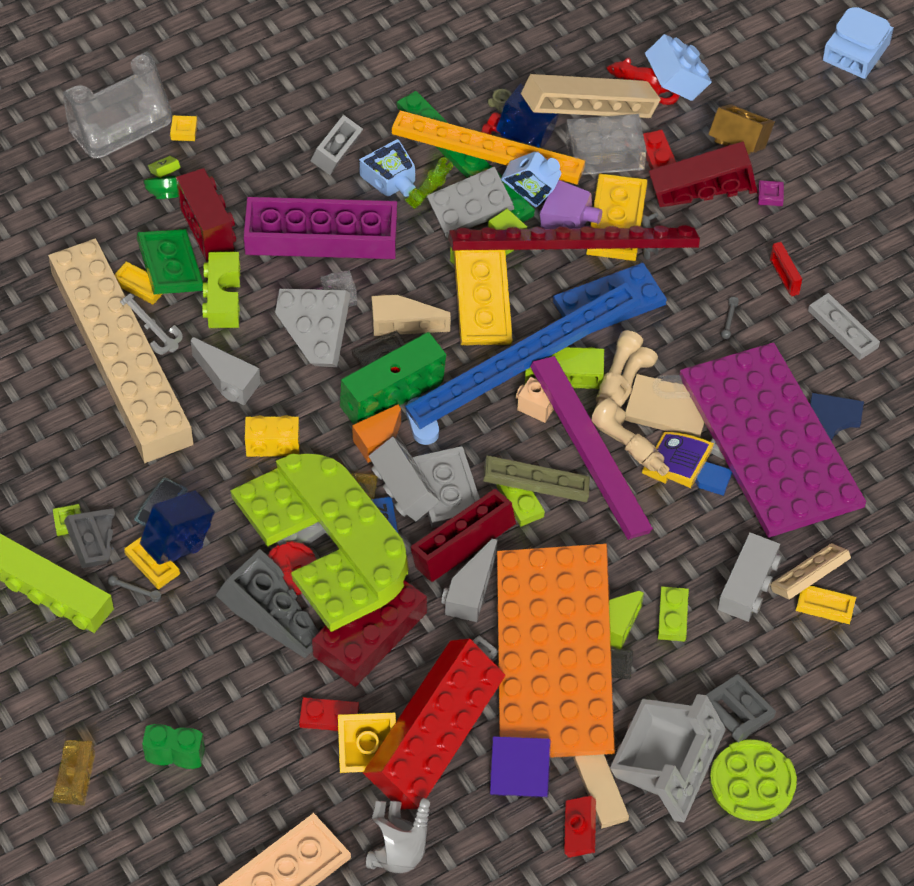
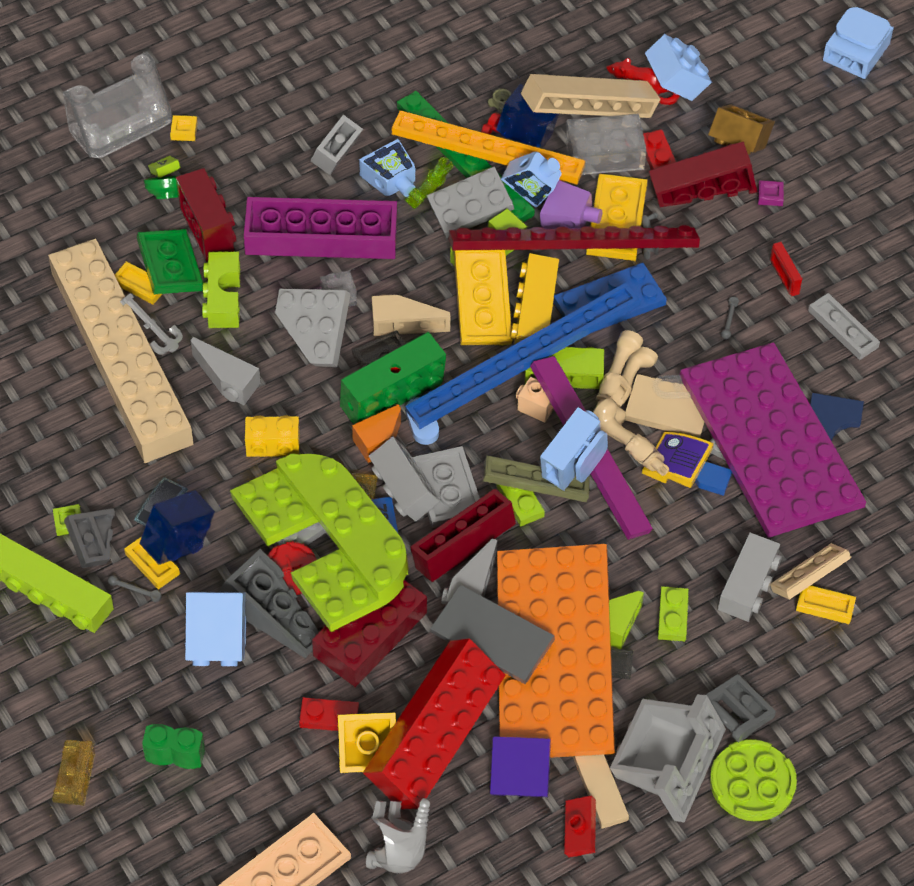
(215, 627): none -> light blue brick
(502, 635): none -> dark grey tile
(536, 296): none -> yellow brick
(574, 450): none -> light blue brick

